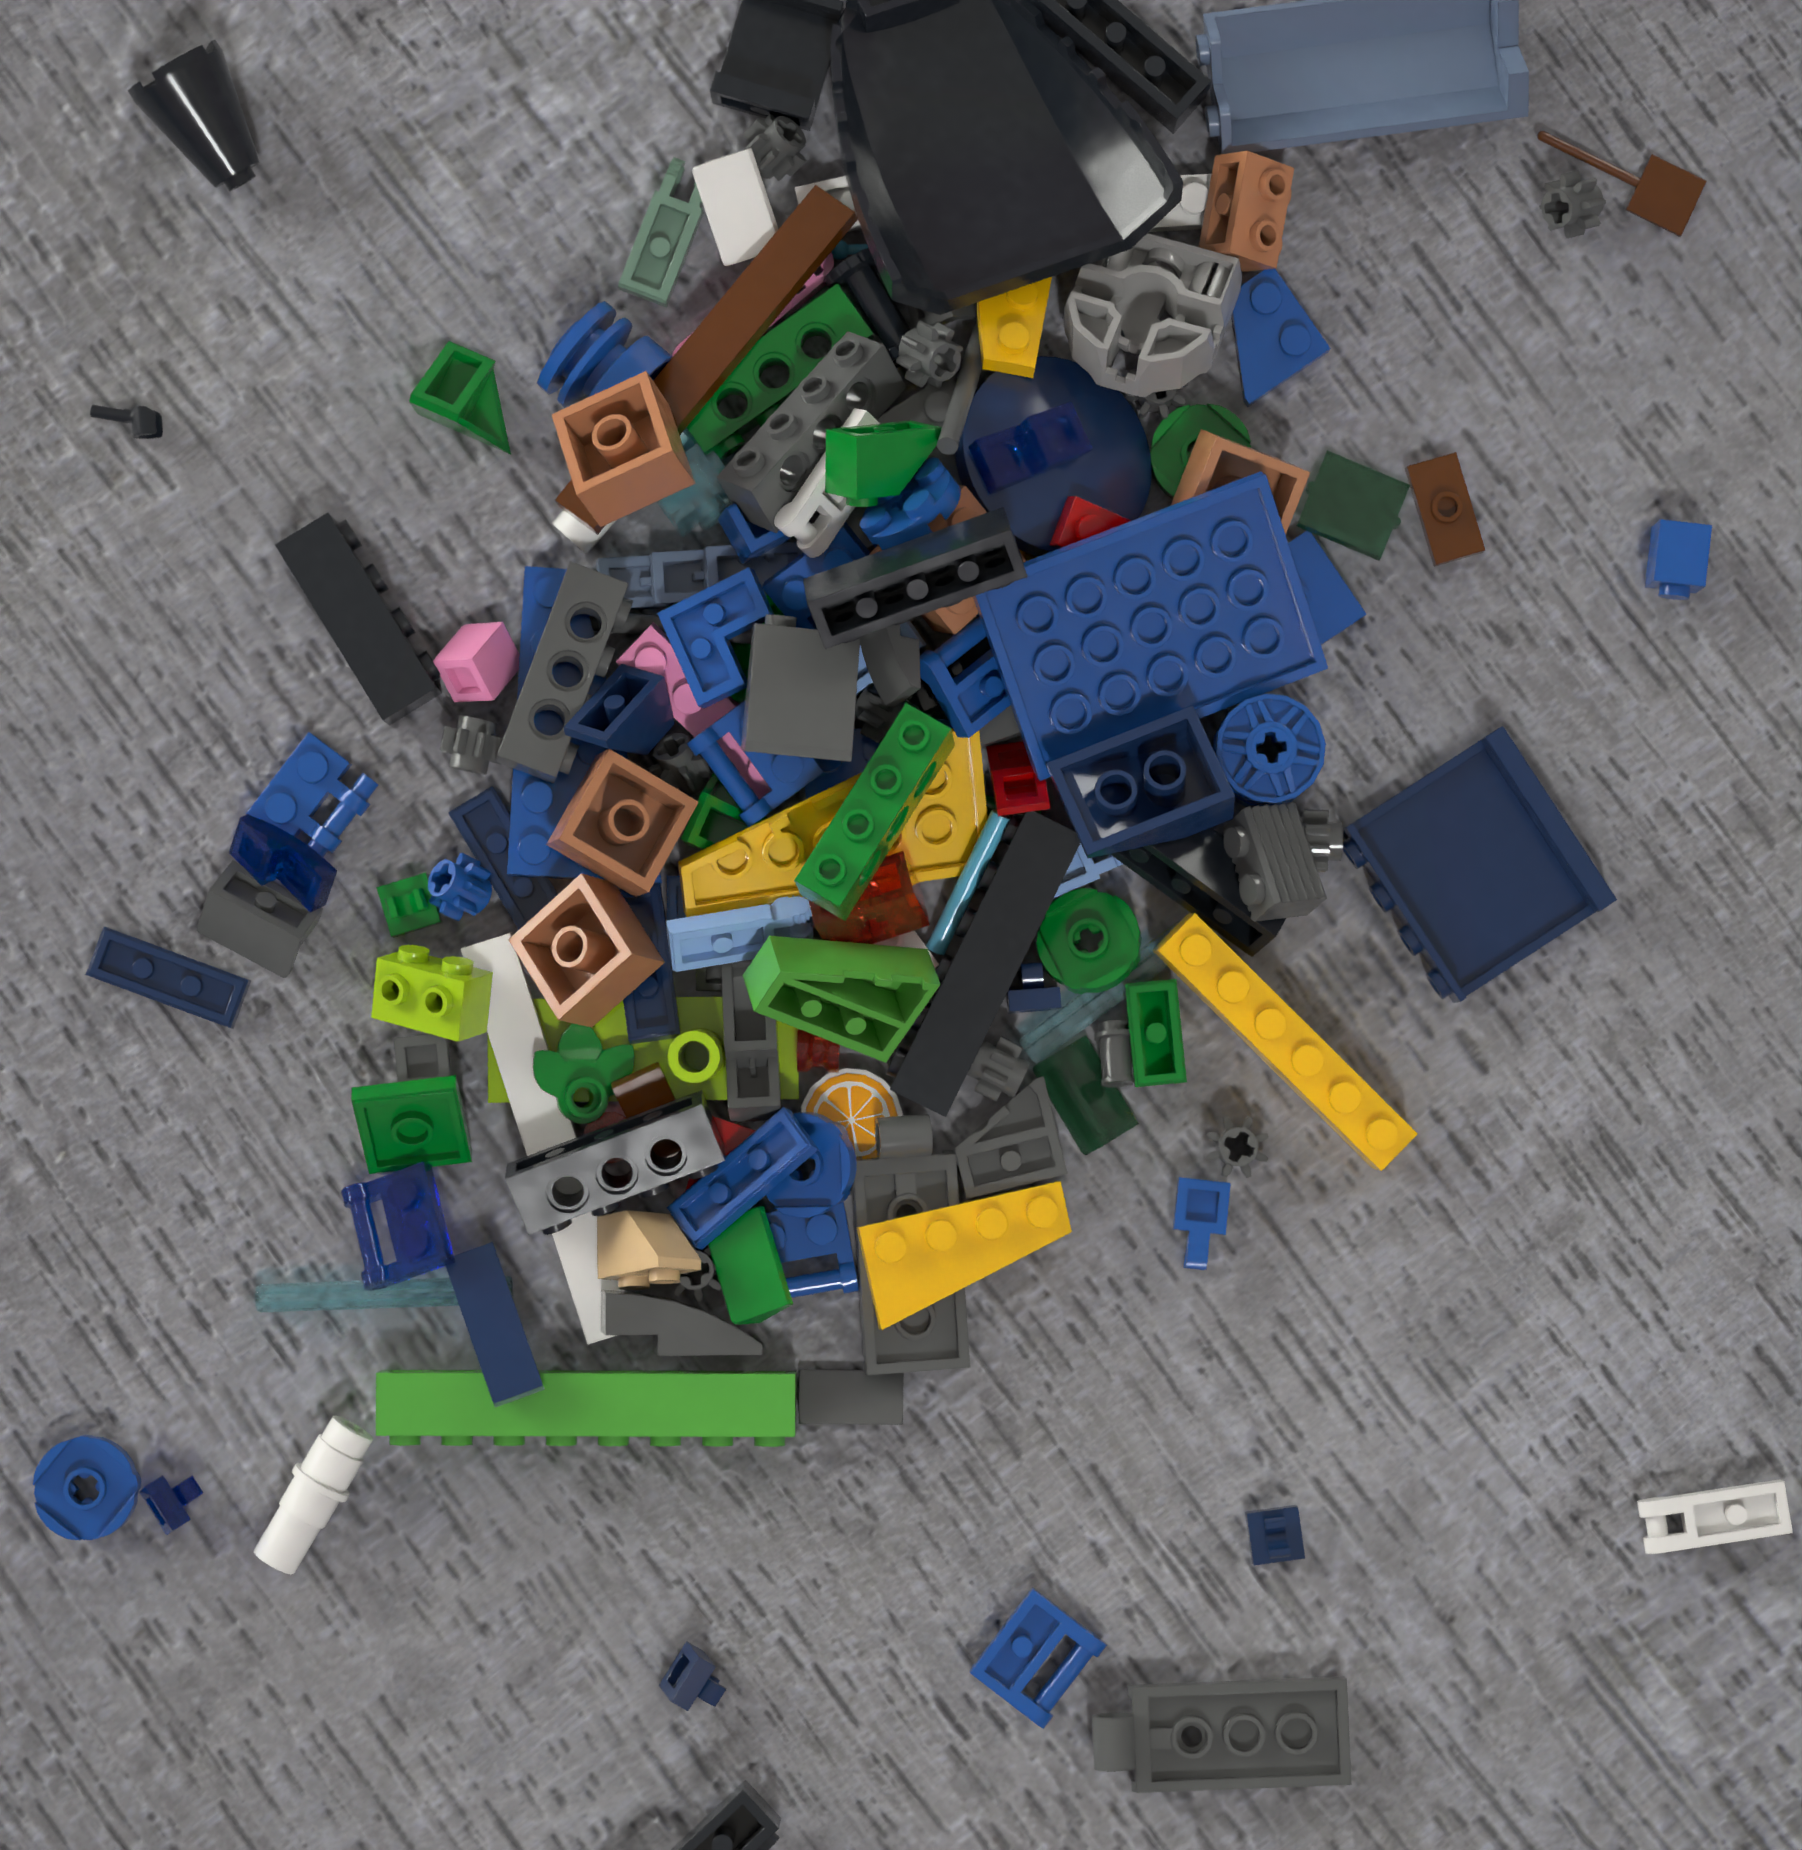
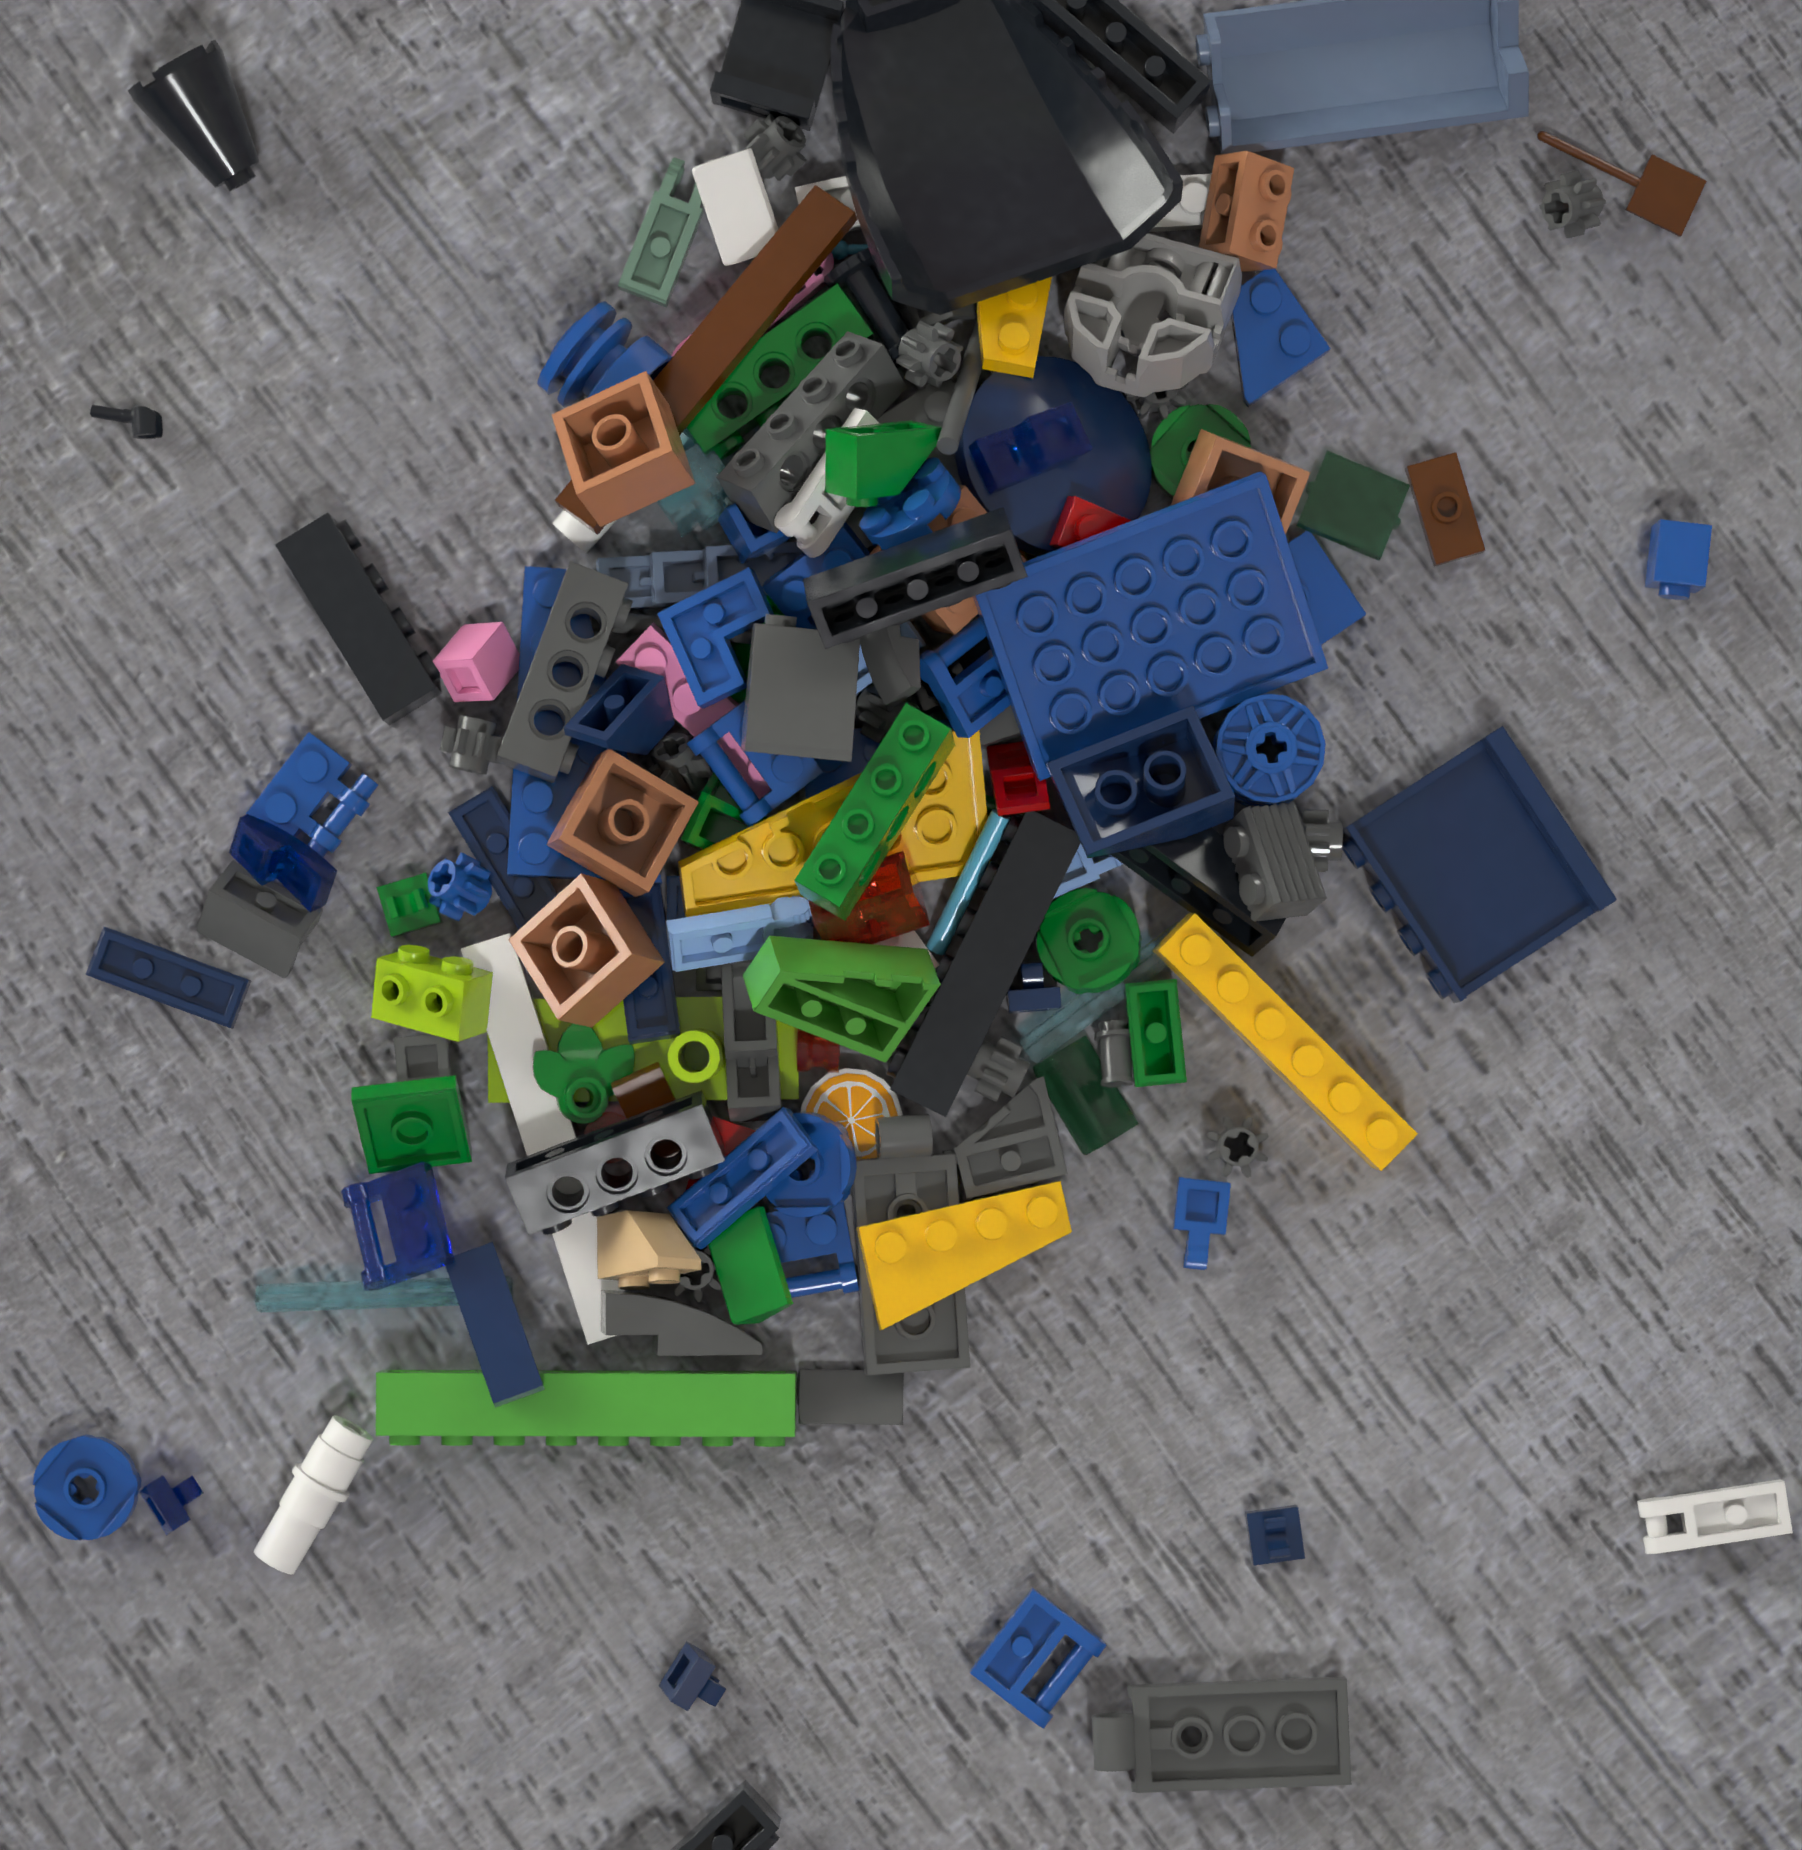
(463, 396): green slope -> none

